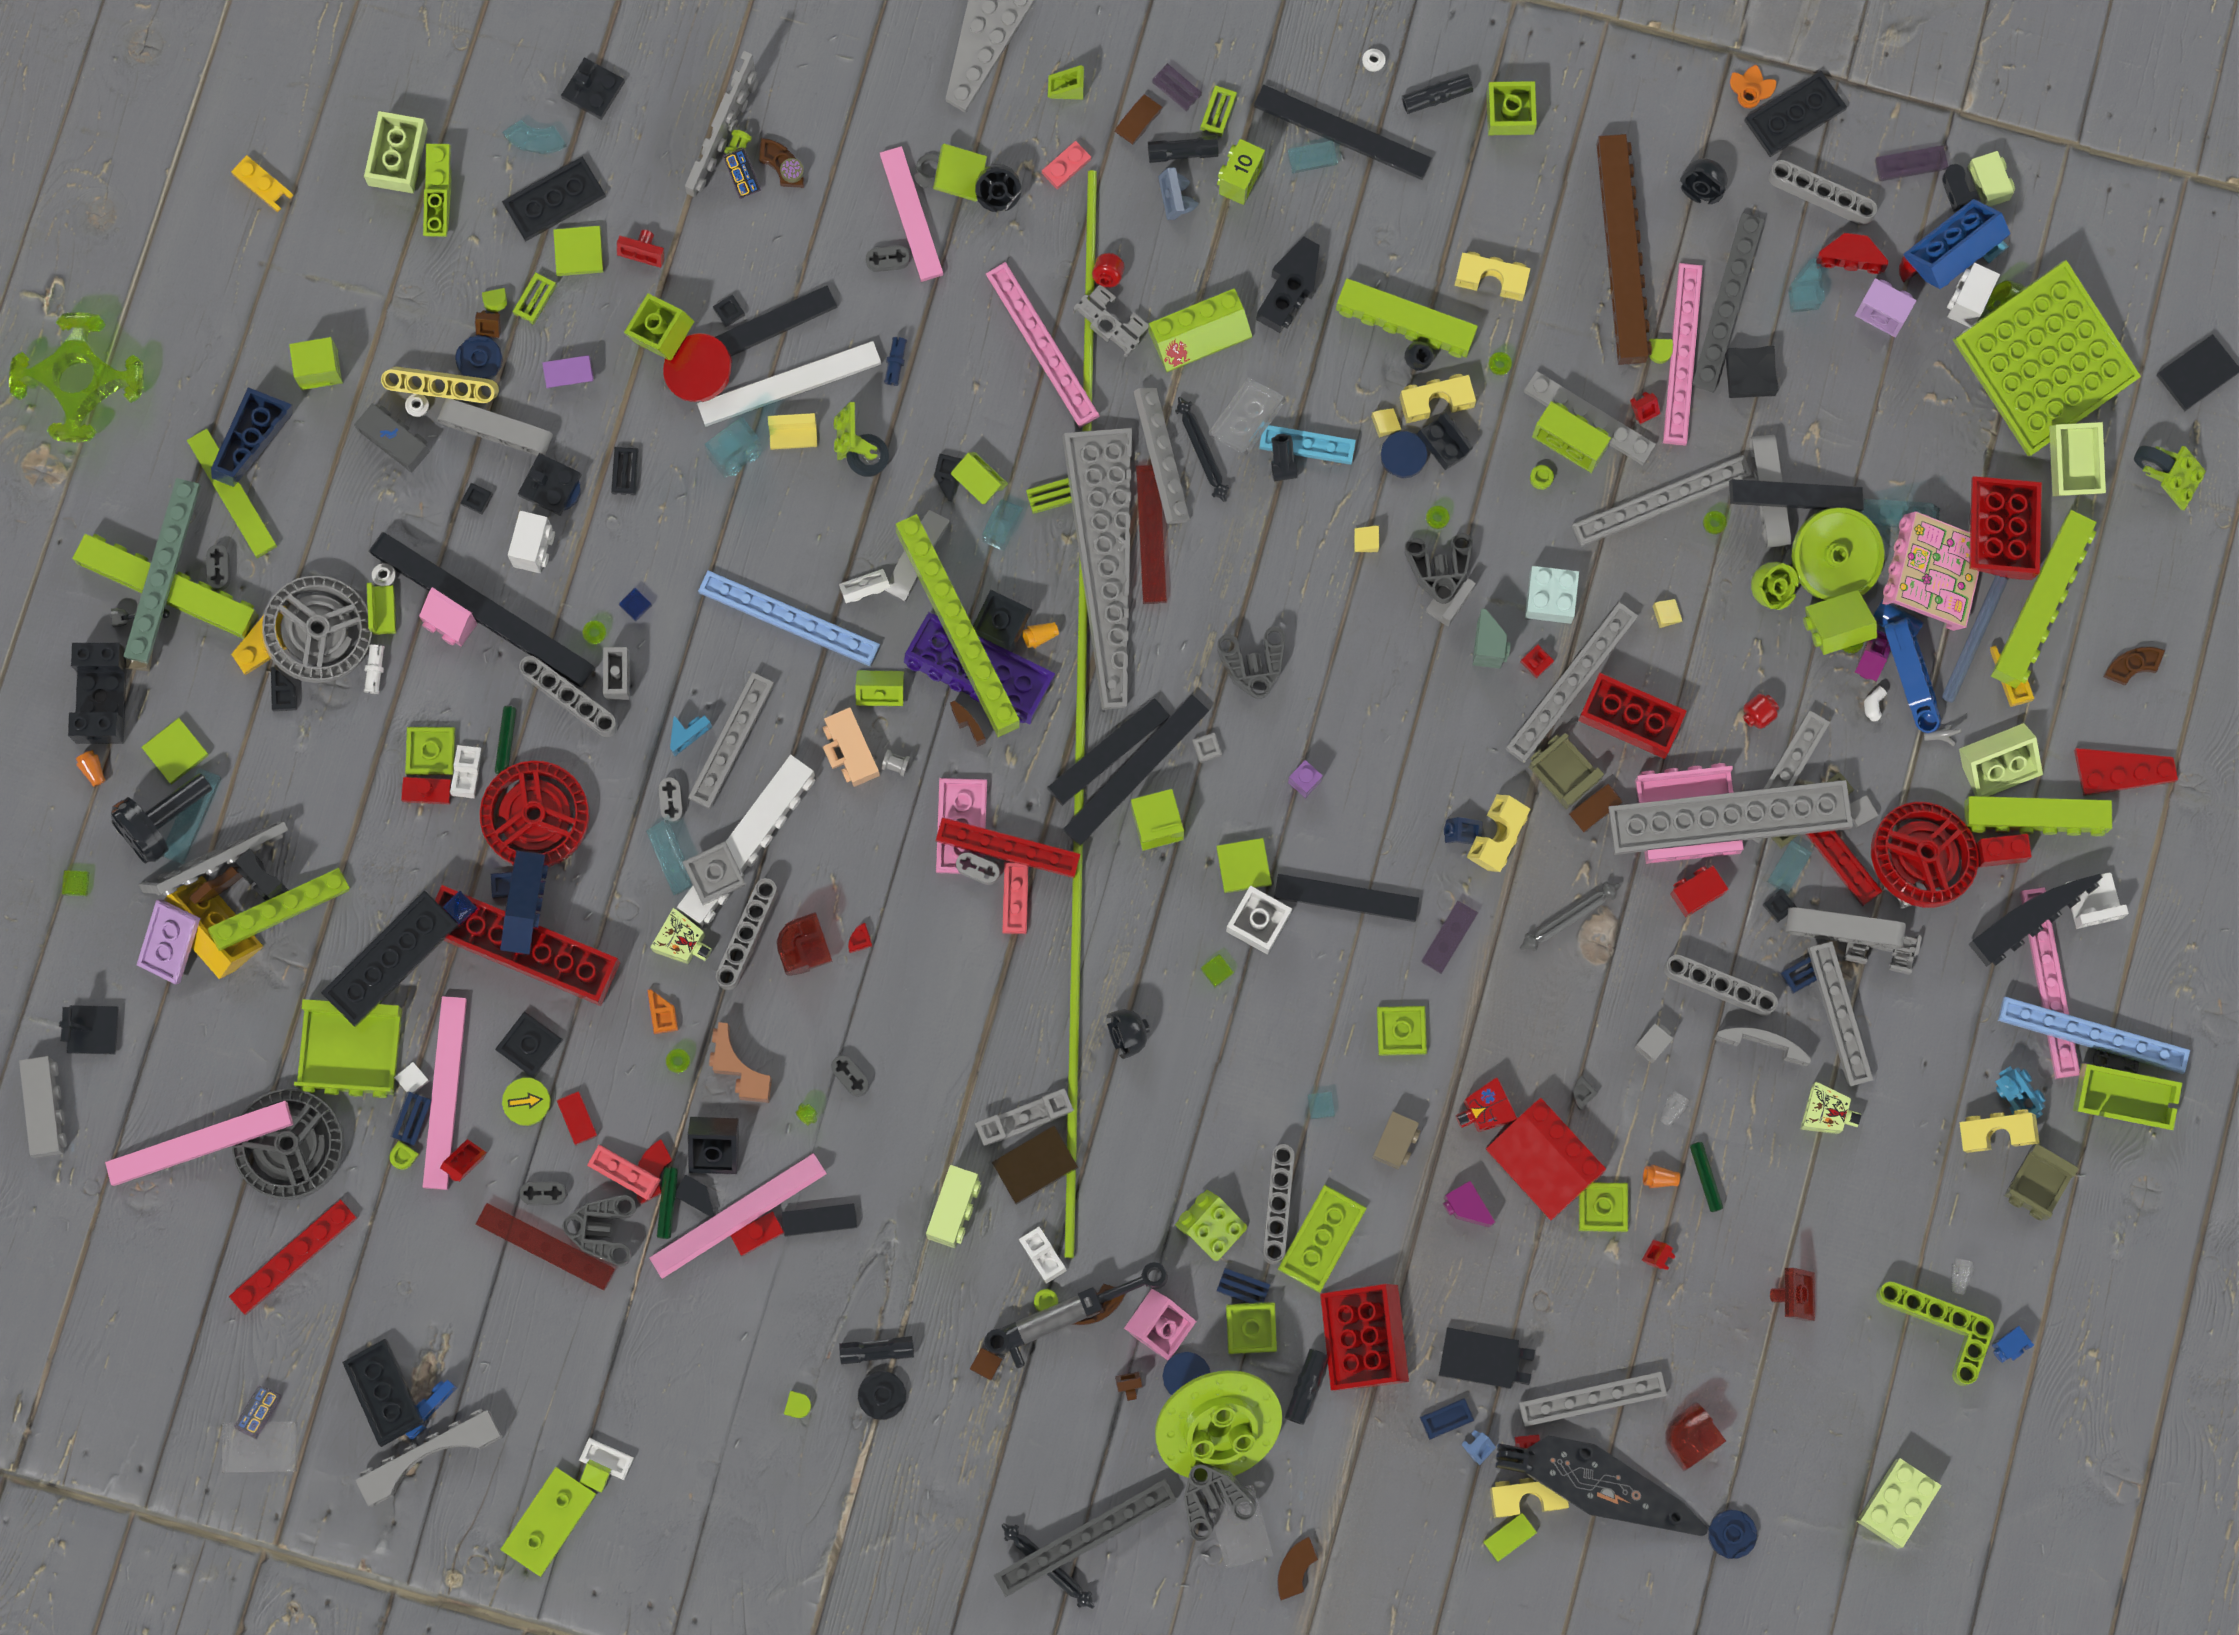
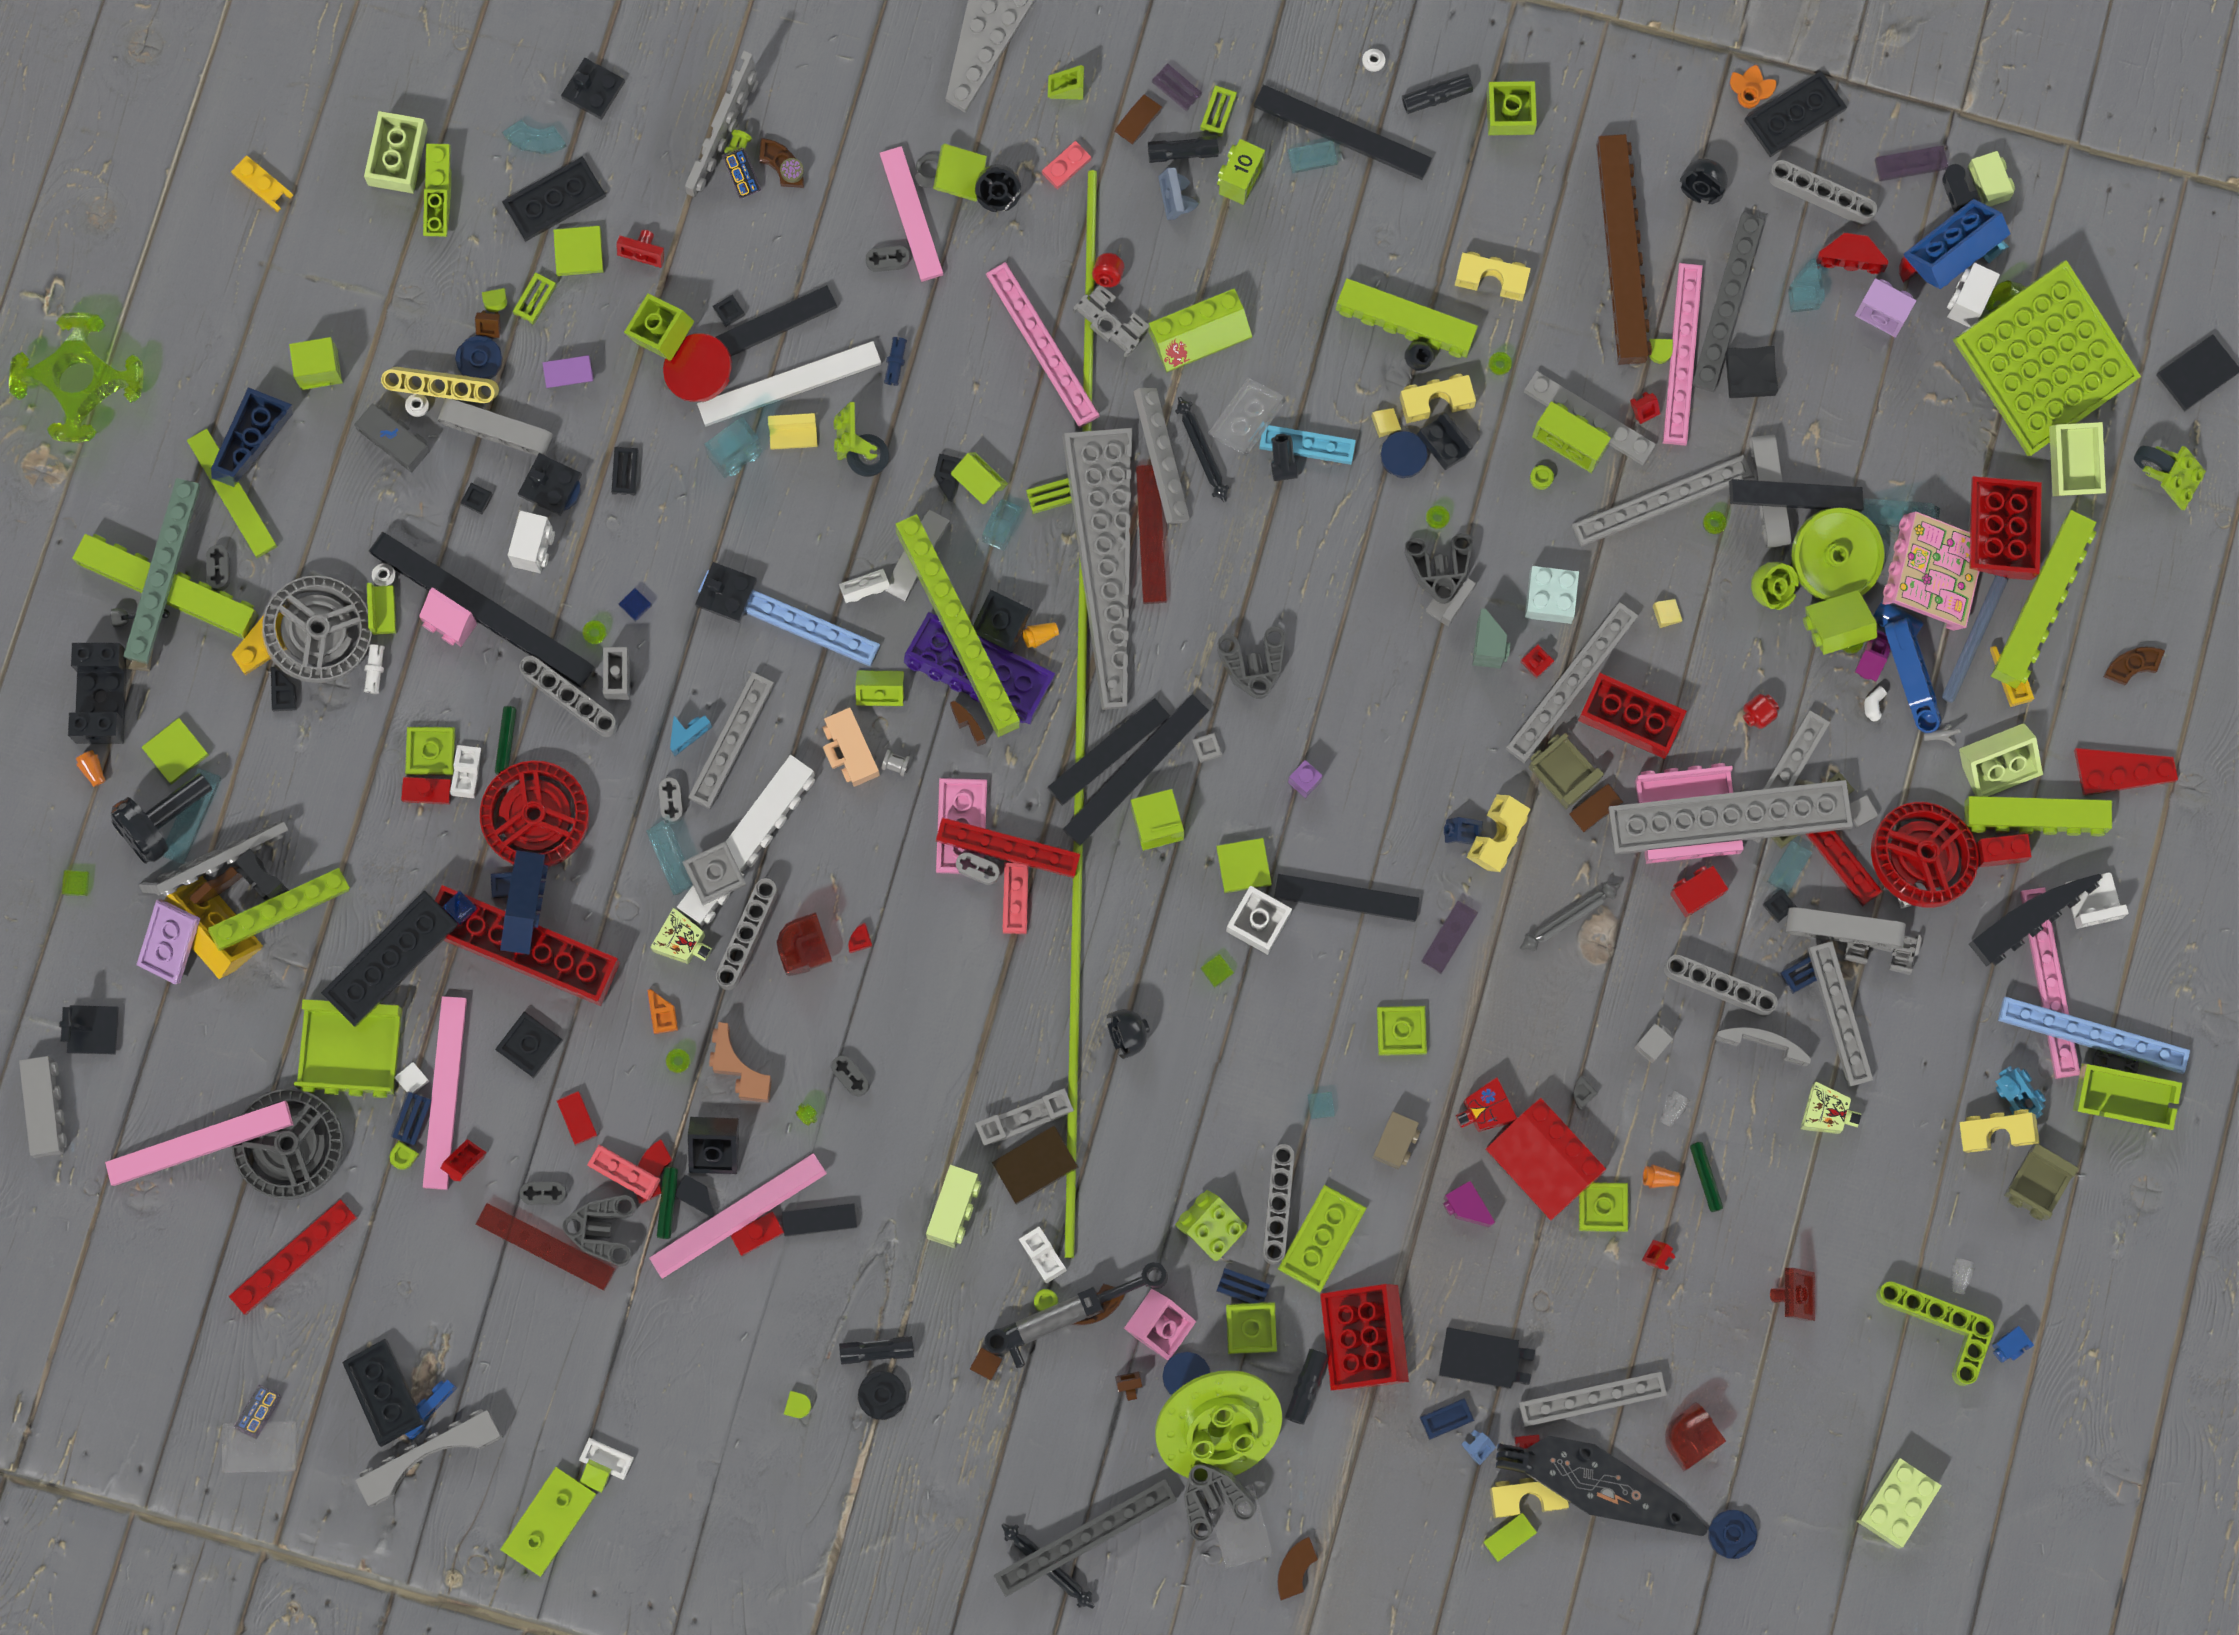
(526, 1101): lime tile -> none
(726, 592): none -> black hinge
(1296, 266): black brick -> none
(1366, 539): light yellow slope -> none

